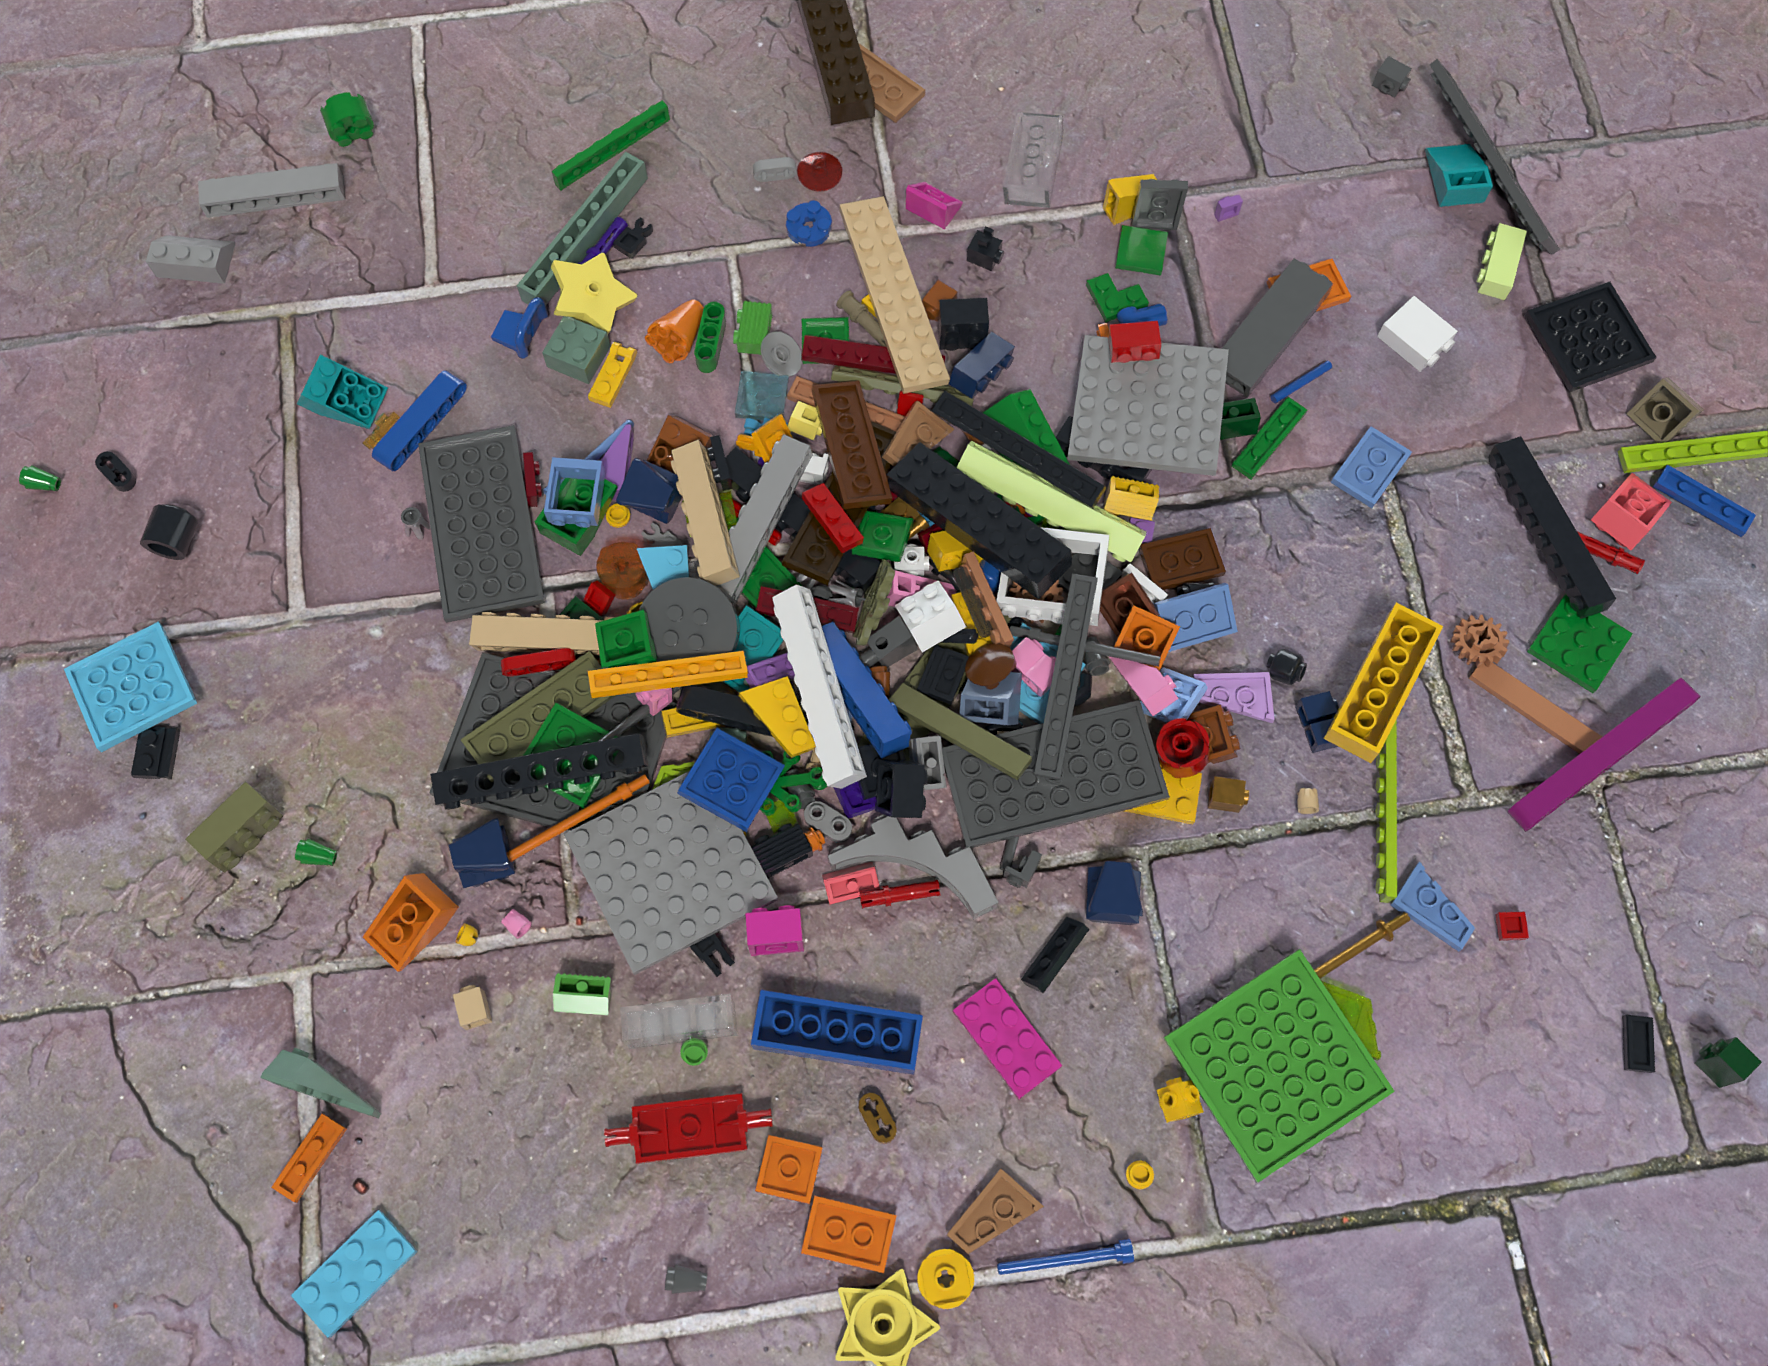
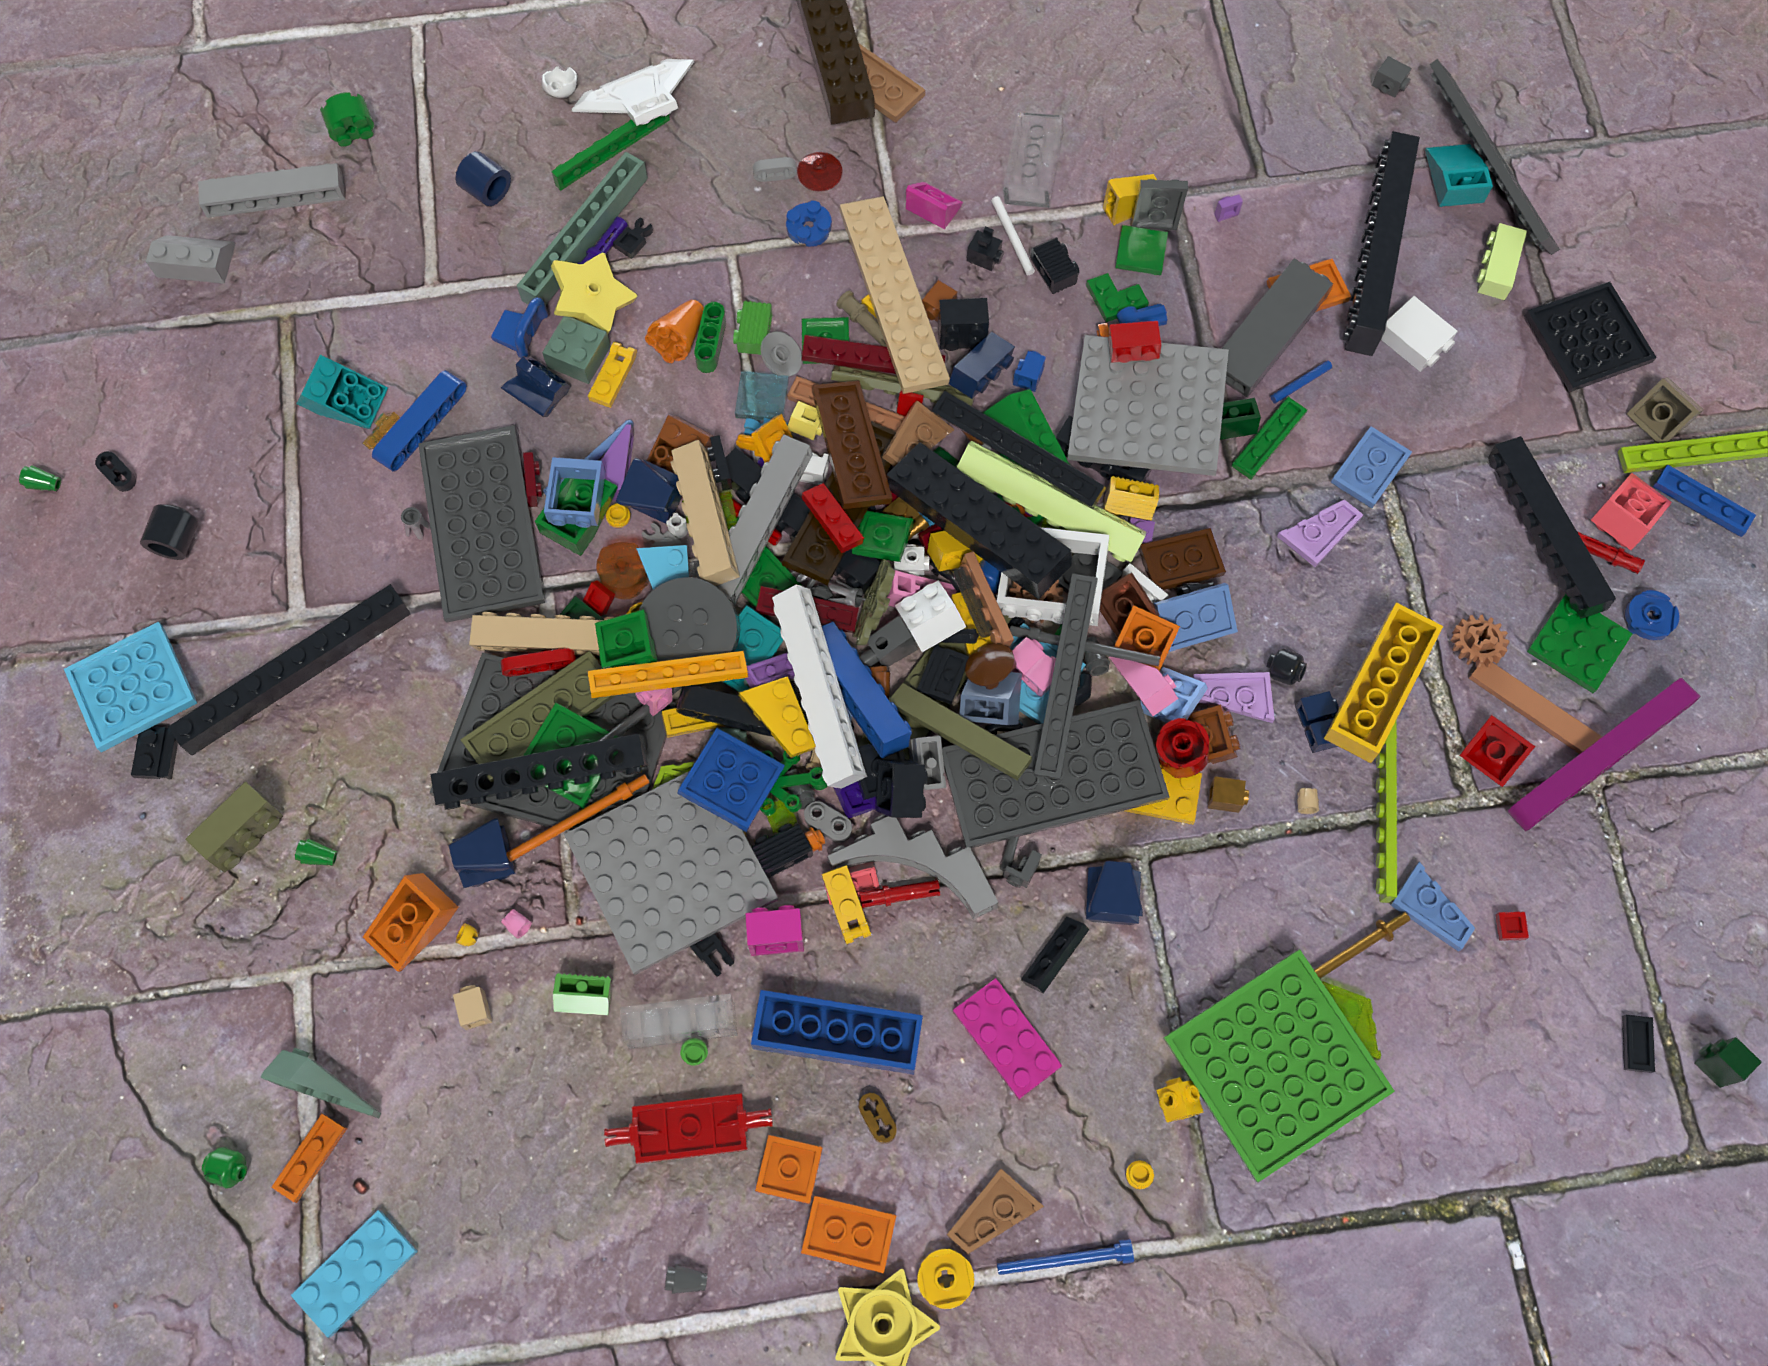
(224, 1167): none -> green head
(289, 670): none -> black brick
(483, 178): none -> dark blue piece
(536, 386): none -> dark blue piece
(559, 83): none -> white hair
(639, 94): none -> white plate
(678, 531): none -> white hose
(845, 903): none -> yellow plate
(1012, 234): none -> white bar
(1029, 371): none -> blue brick
(1055, 265): none -> black brick
(1321, 533): none -> lavender wing
(1381, 244): none -> black brick
(1497, 750): none -> red slope
(1642, 625): none -> blue plate

